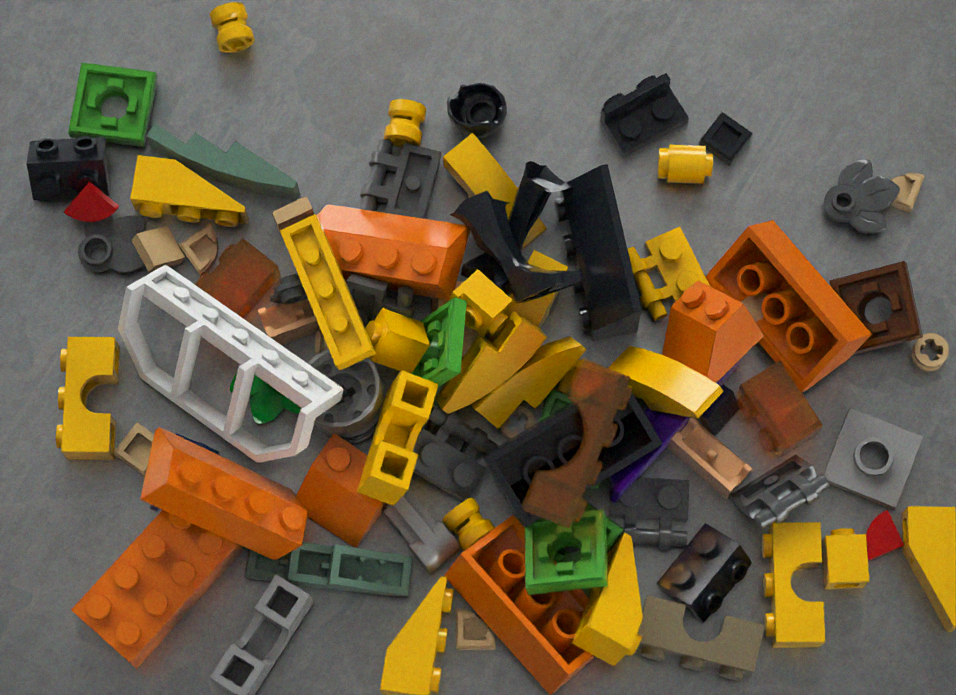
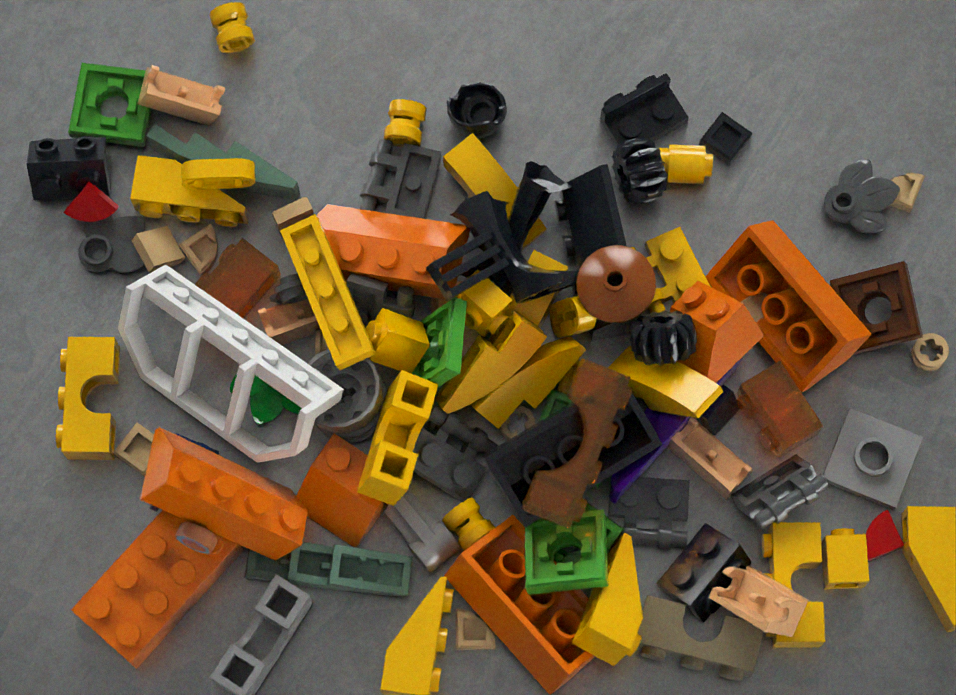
(180, 96): none -> light nougat hinge
(196, 537): none -> nougat tile
(218, 173): none -> yellow beam
(489, 253): none -> black tile
(570, 317): none -> yellow beam
(618, 302): none -> dark orange dish
(639, 170): none -> black gear
(663, 337): none -> black gear
(761, 601): none -> light nougat hinge

